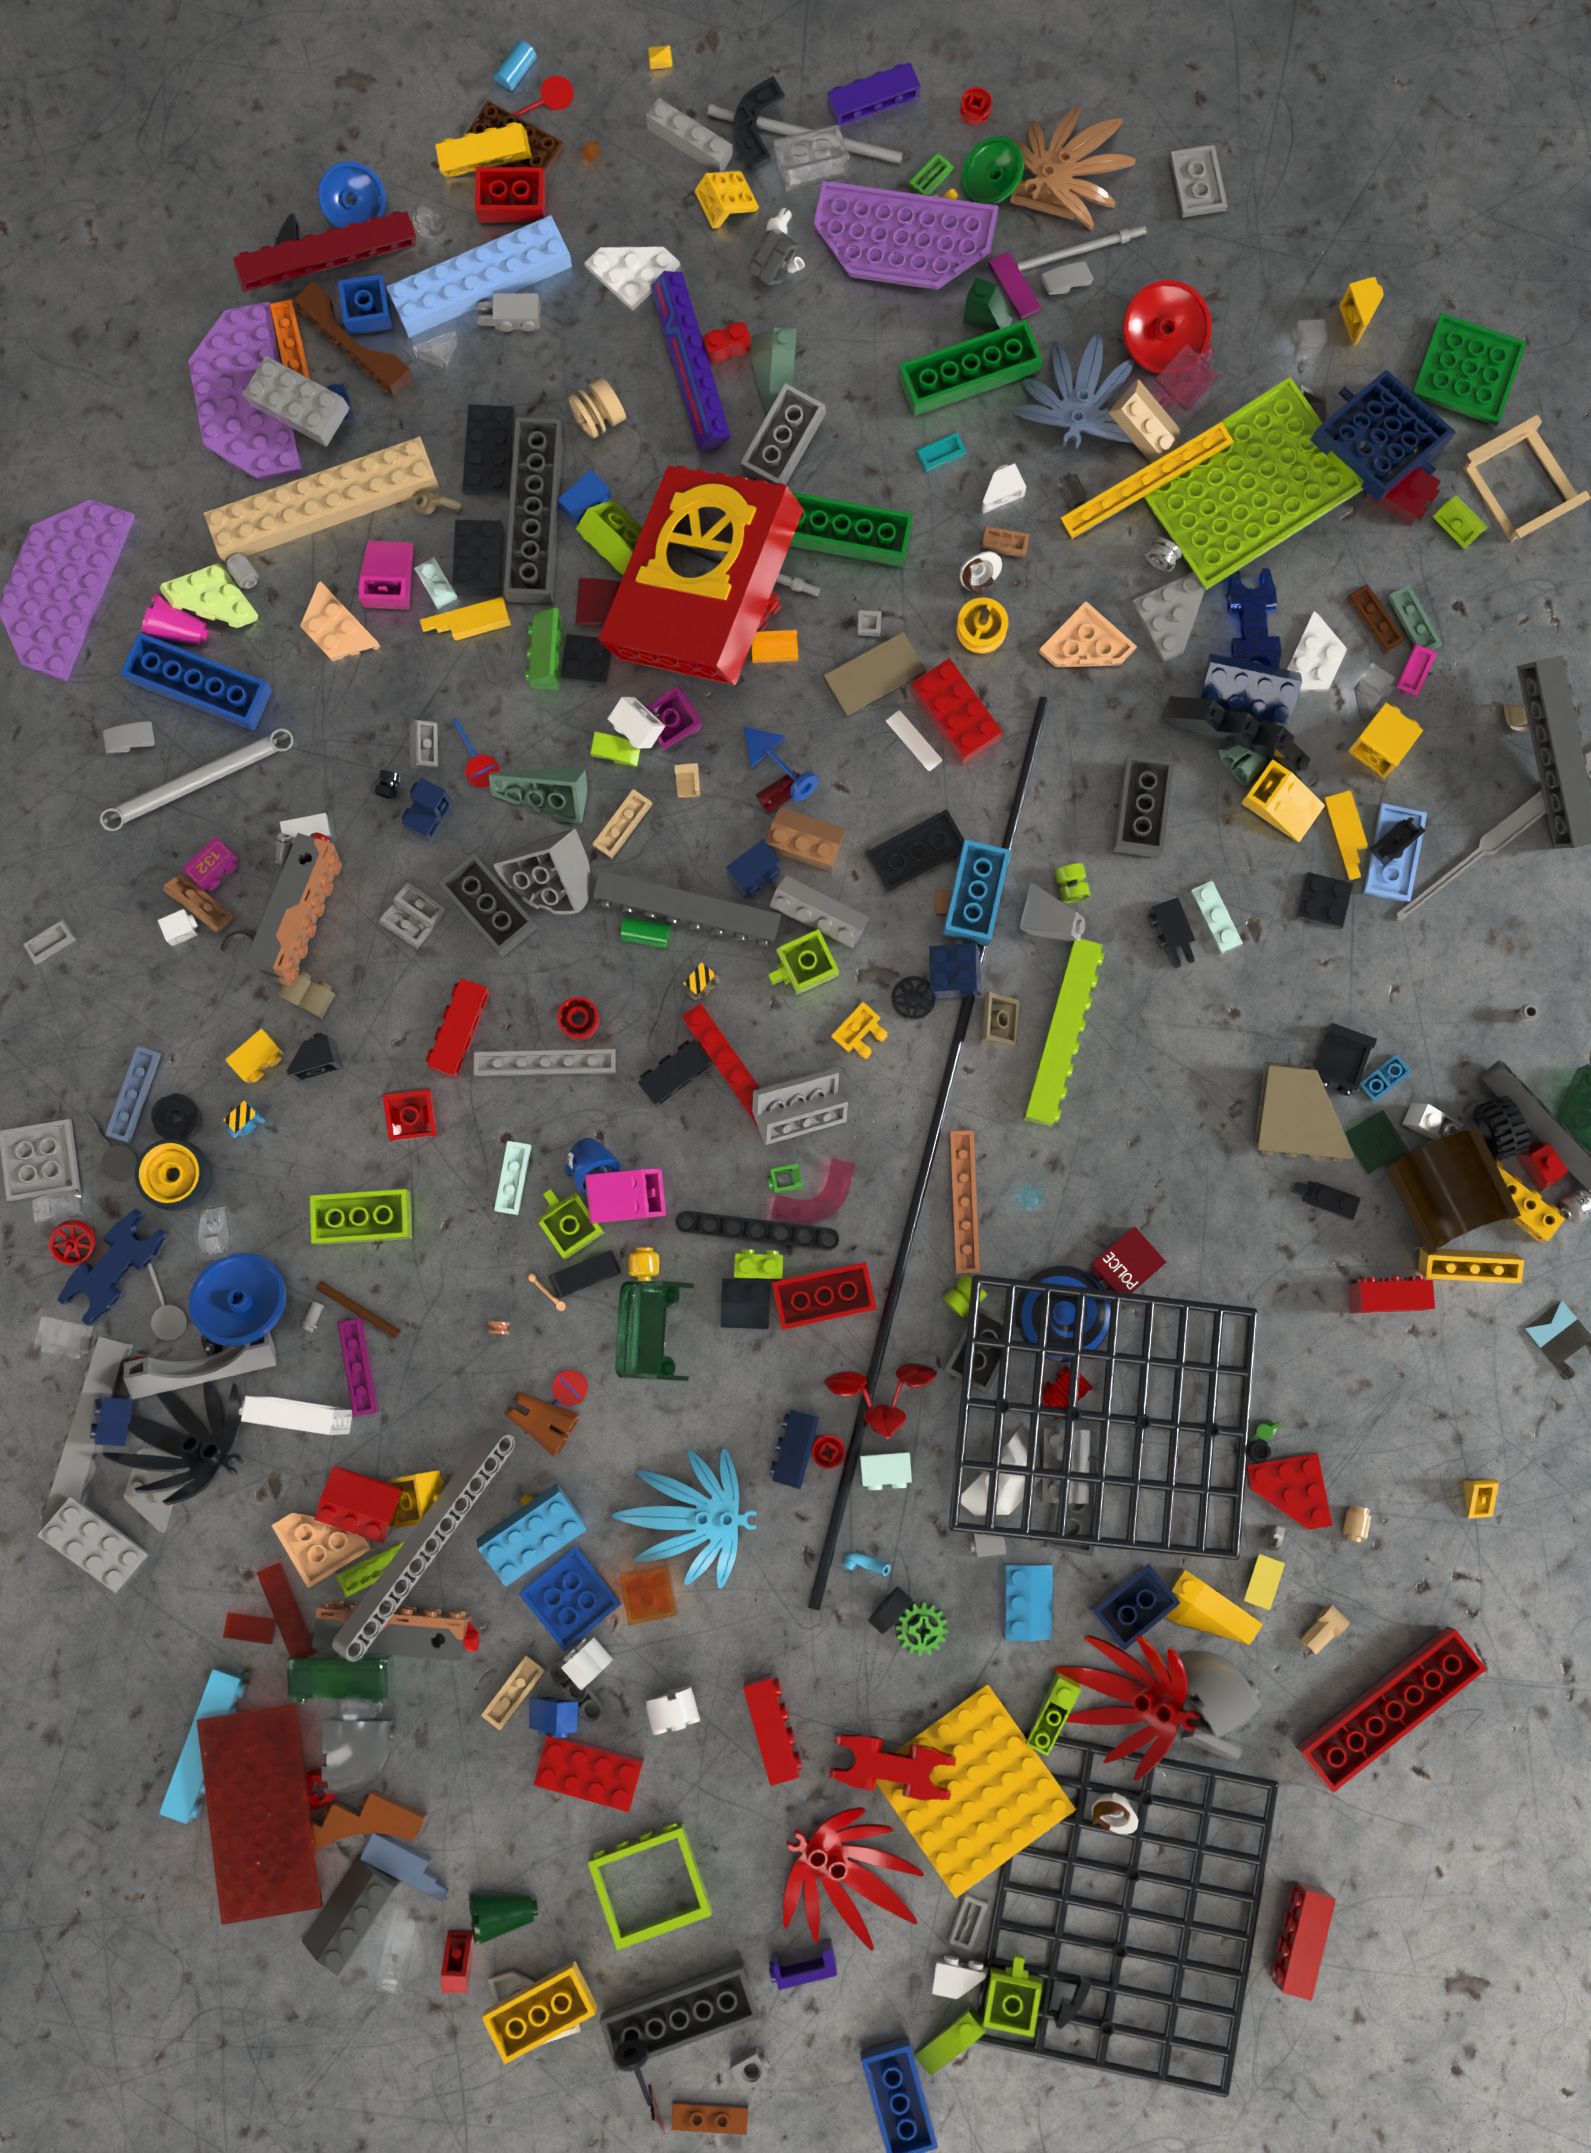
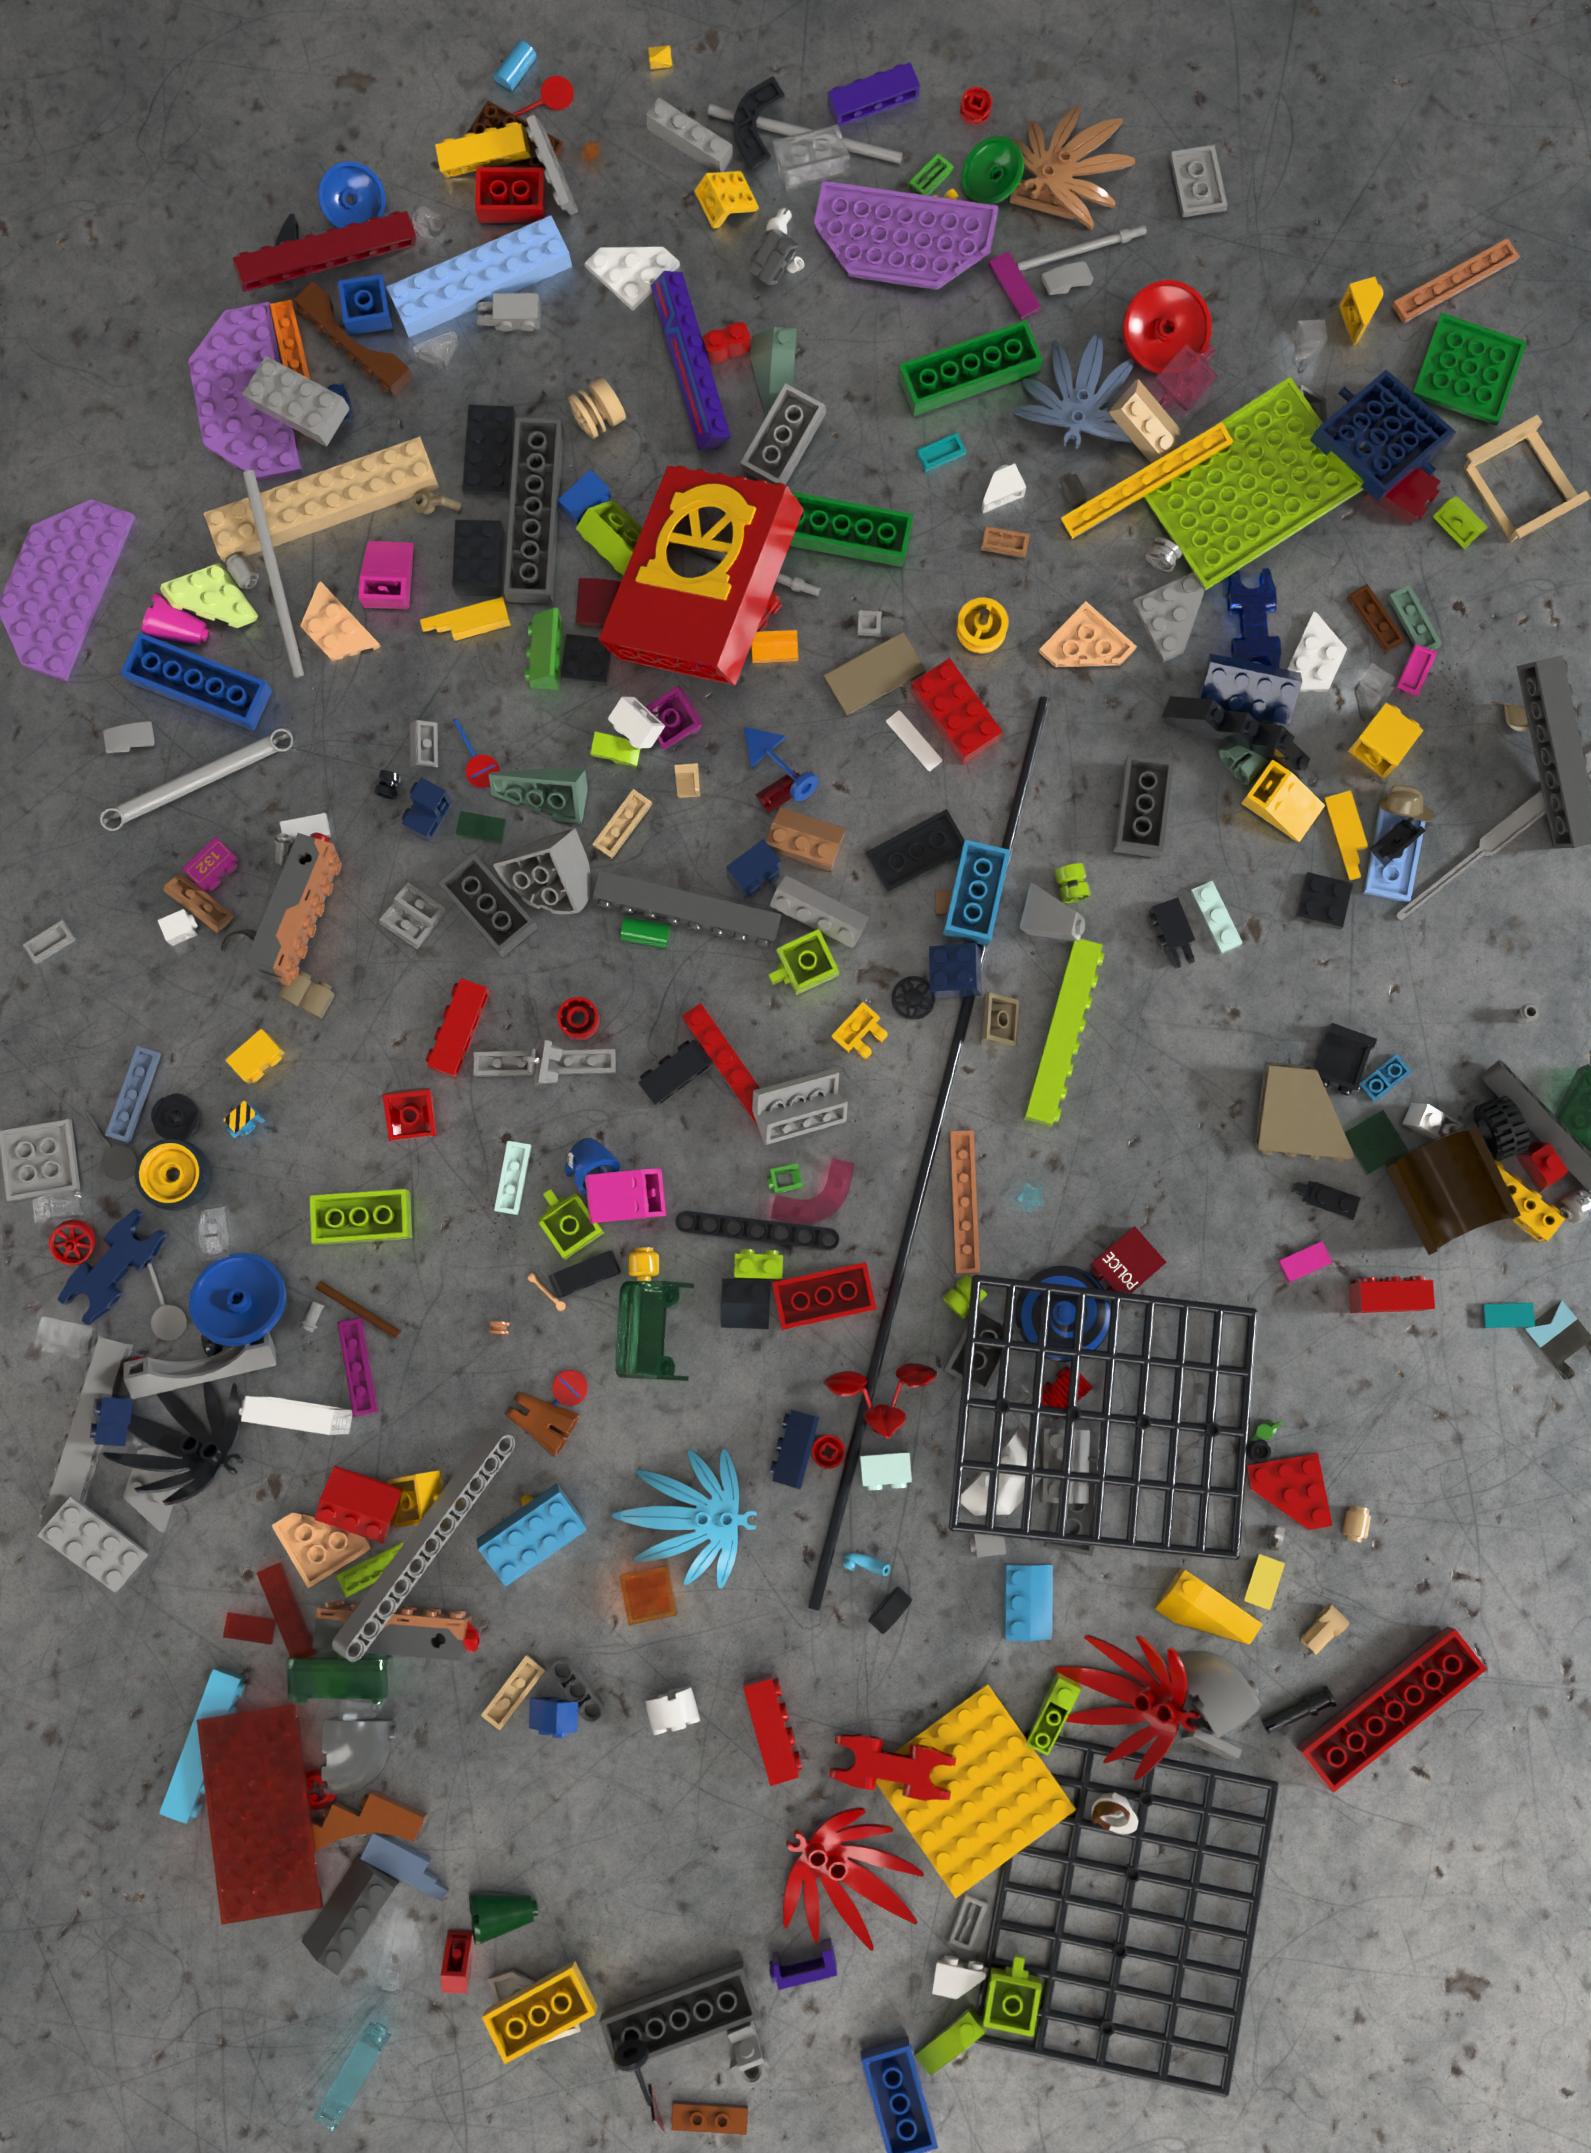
(273, 573): none -> light grey piece
(315, 1058): black slope -> none
(352, 2076): none -> clear light blue window
(435, 583): light aqua plate -> none
(481, 827): none -> clear green plate
(542, 1072): none -> light grey hips
(553, 172): none -> light grey plate
(570, 1598): blue plate -> none
(586, 1662): white brick -> none
(589, 1772): red brick -> none
(666, 1923): lime window -> none
(700, 982): brick -> none
(746, 2046): none -> light grey slope
(921, 1638): bright green gear -> none
(980, 571): white piece -> none
(986, 307): dark green slope -> none
(1069, 2008): black slope -> none
(1134, 1606): dark blue slope -> none
(1302, 1940): red brick -> none
(1305, 1261): none -> dark pink tile
(1309, 1706): none -> black pin
(1407, 802): none -> dark tan piece
(1455, 280): none -> nougat plate
(1471, 1265): yellow brick -> none
(1480, 1497): yellow slope -> none
(1508, 1315): none -> teal tile

